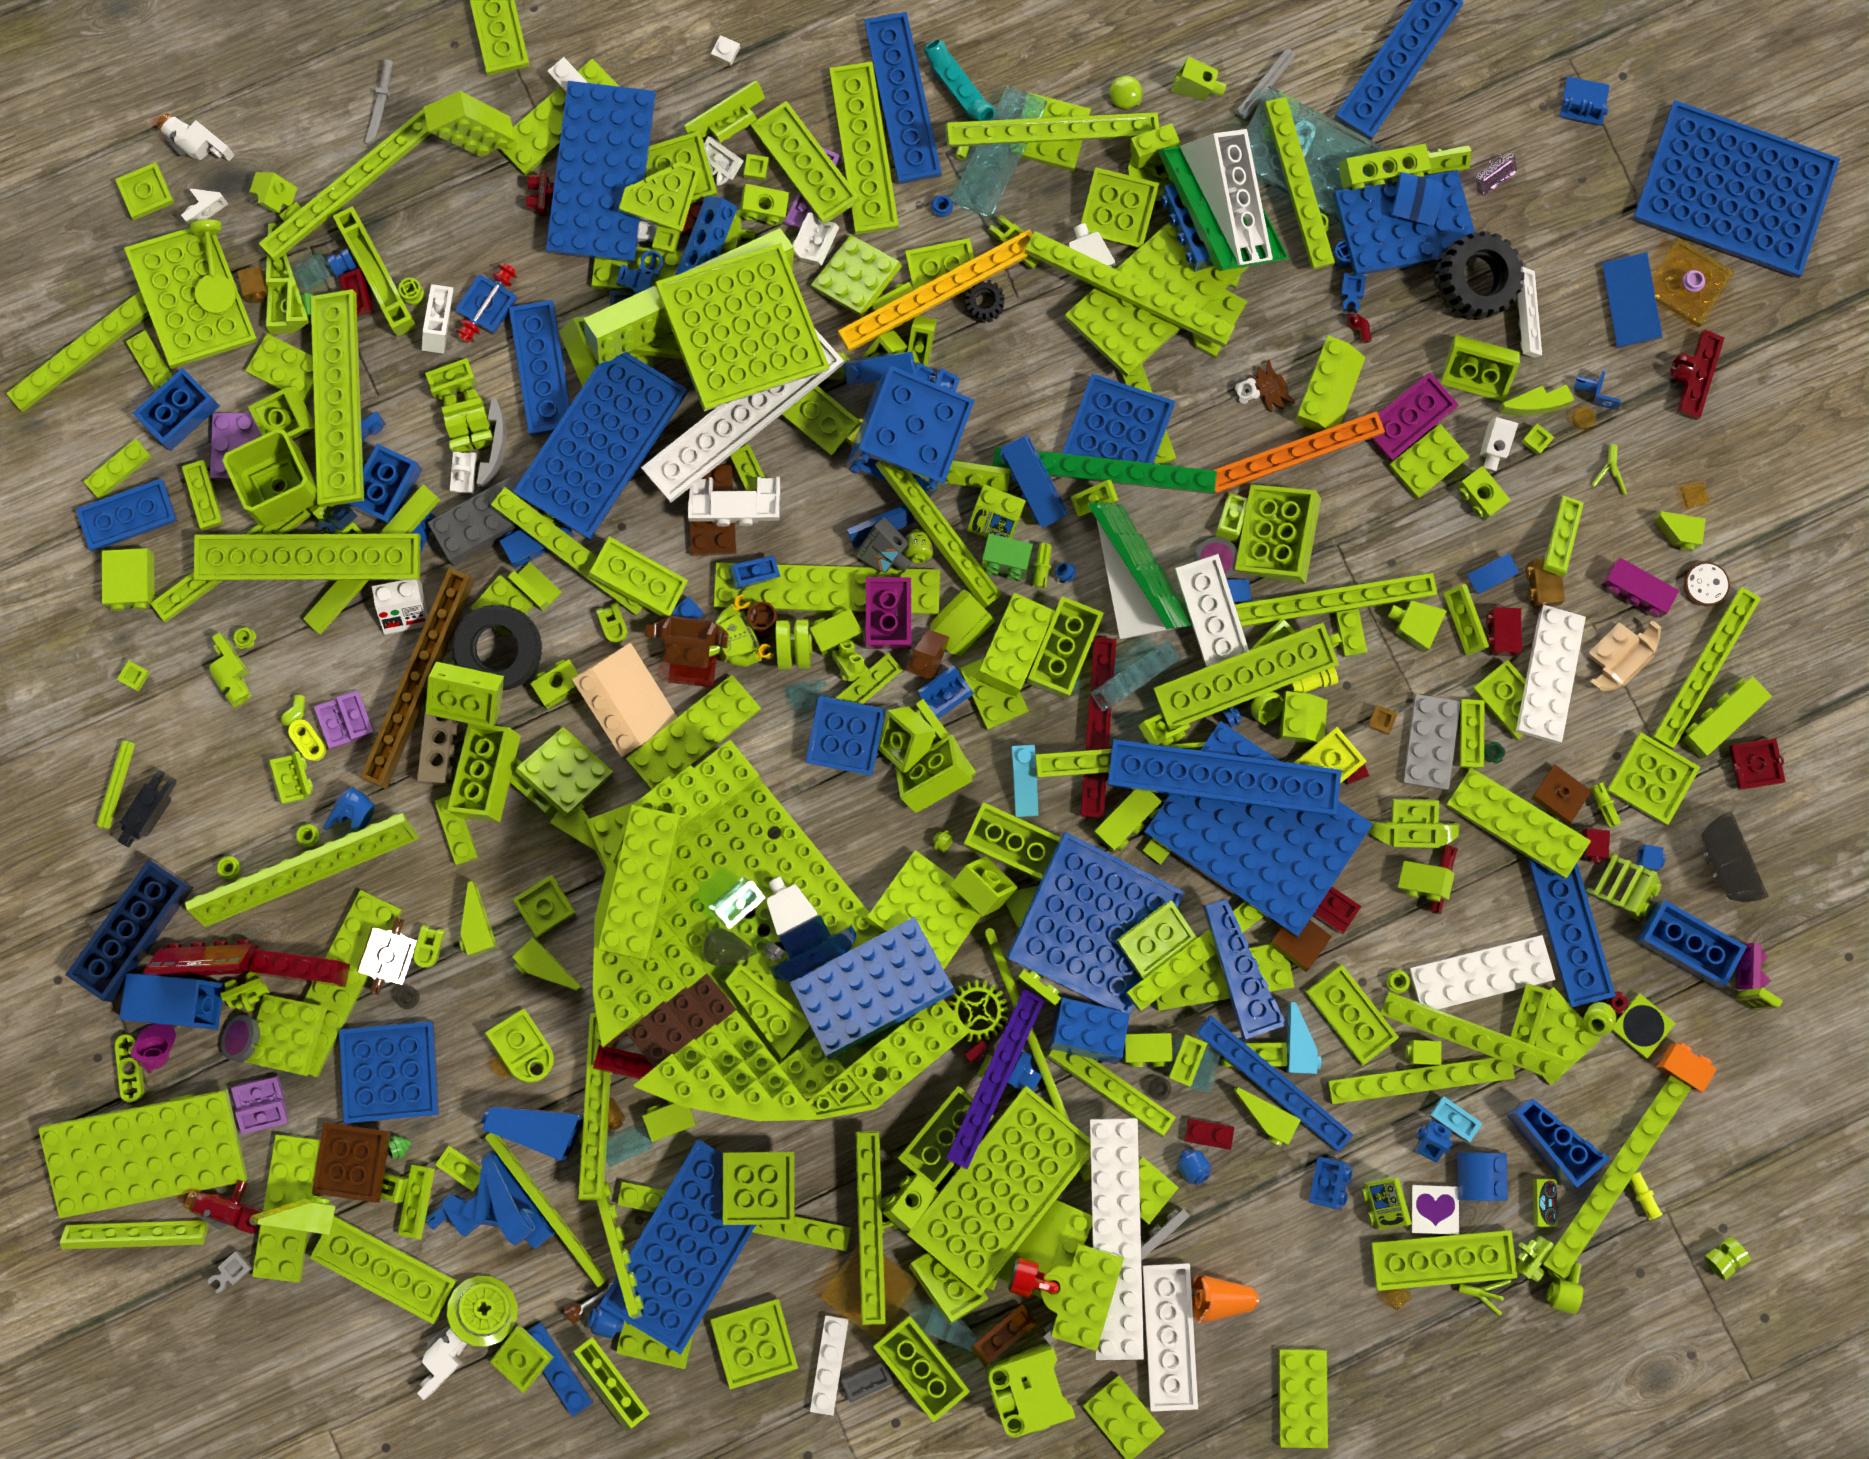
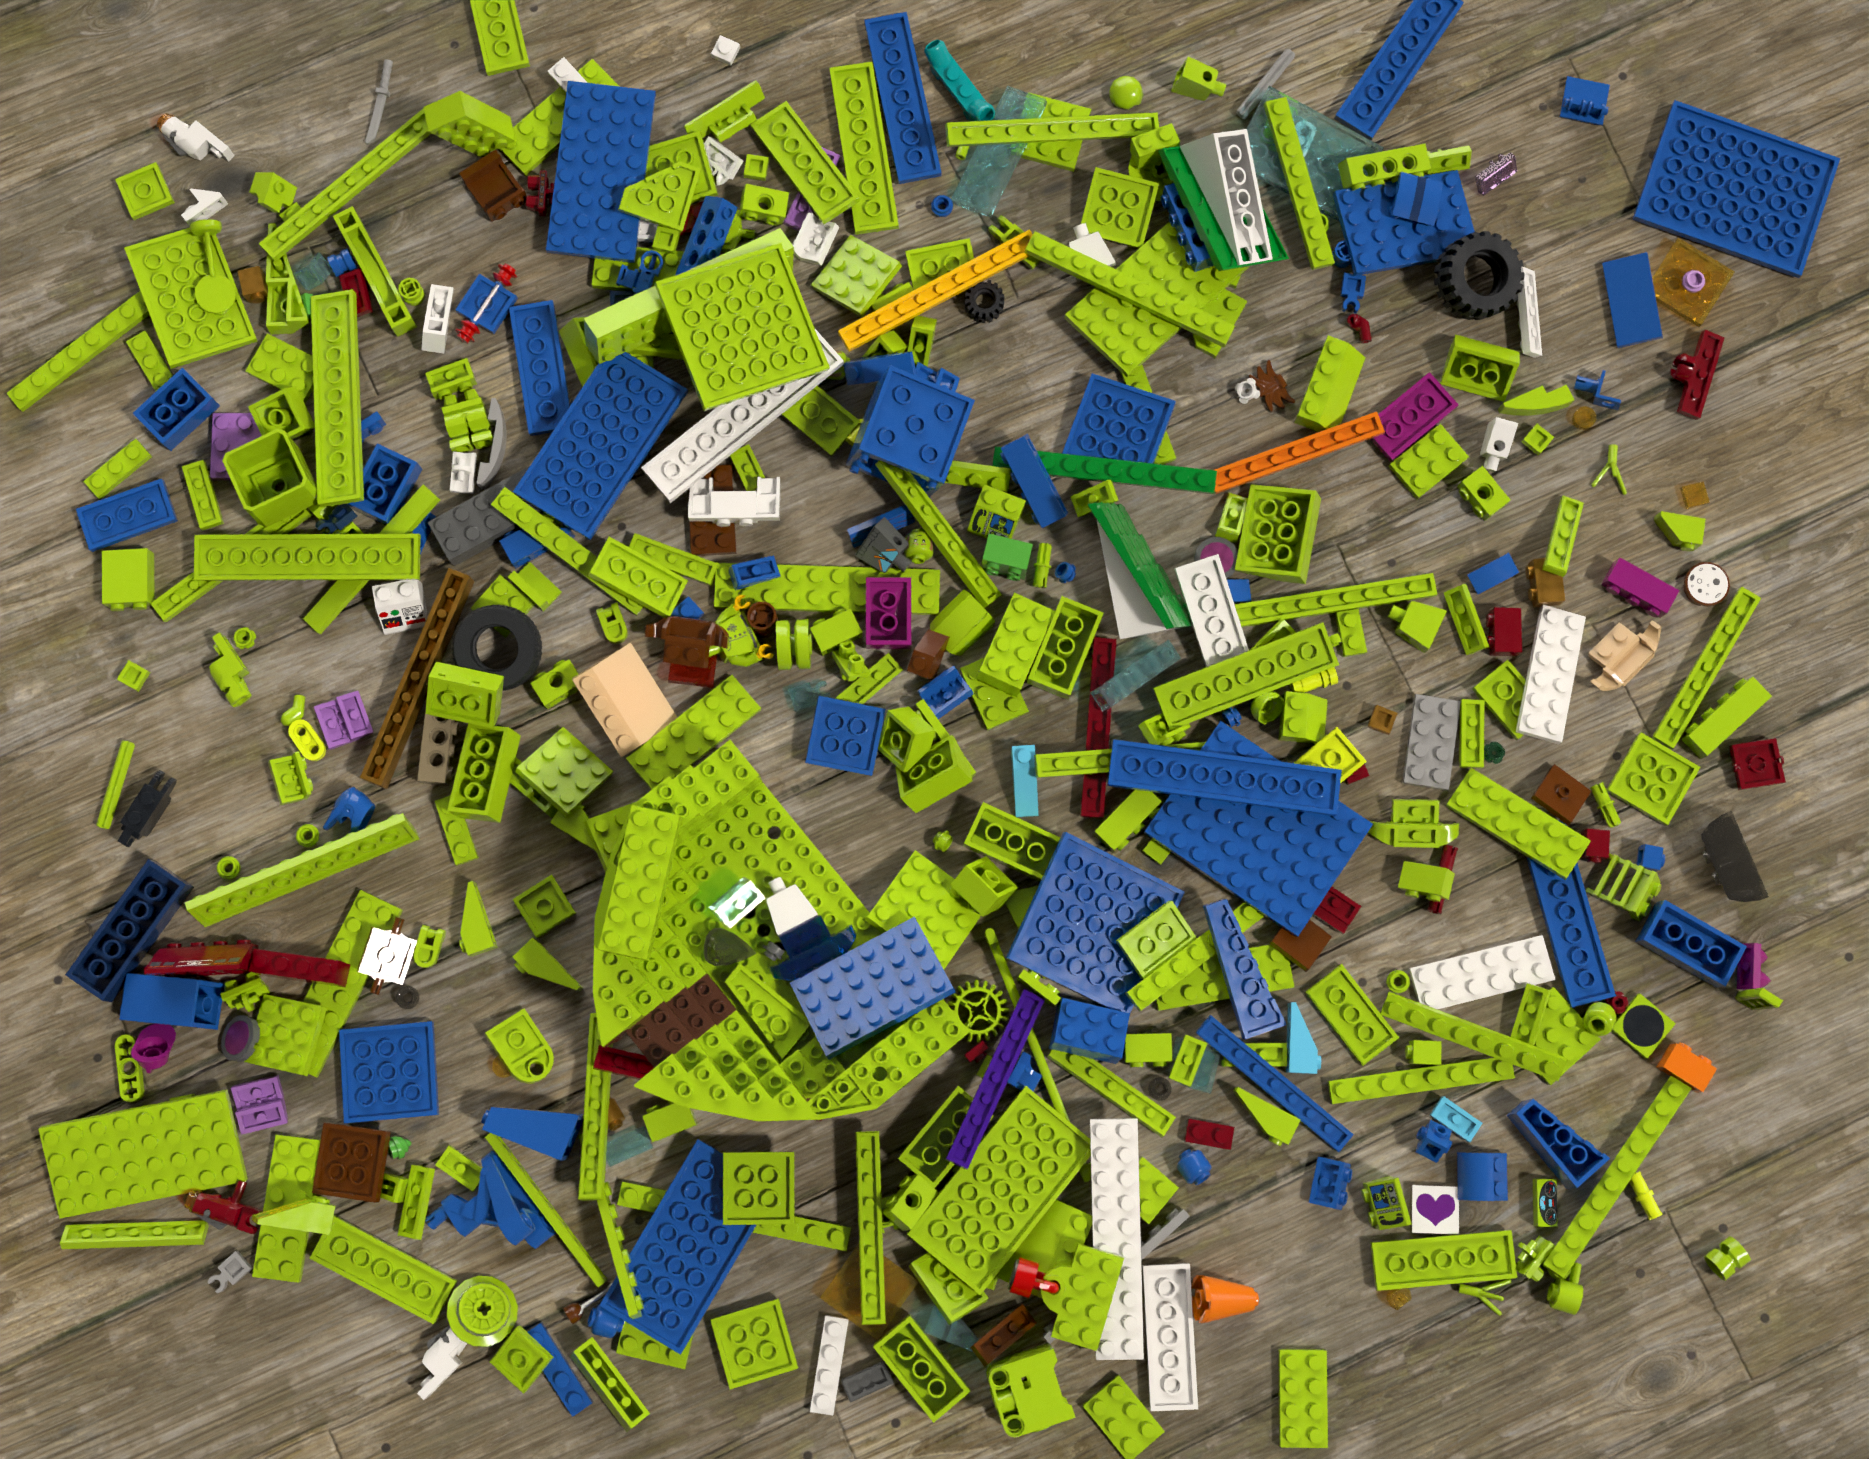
(493, 186): none -> reddish brown panel
(675, 559): none -> lime plate

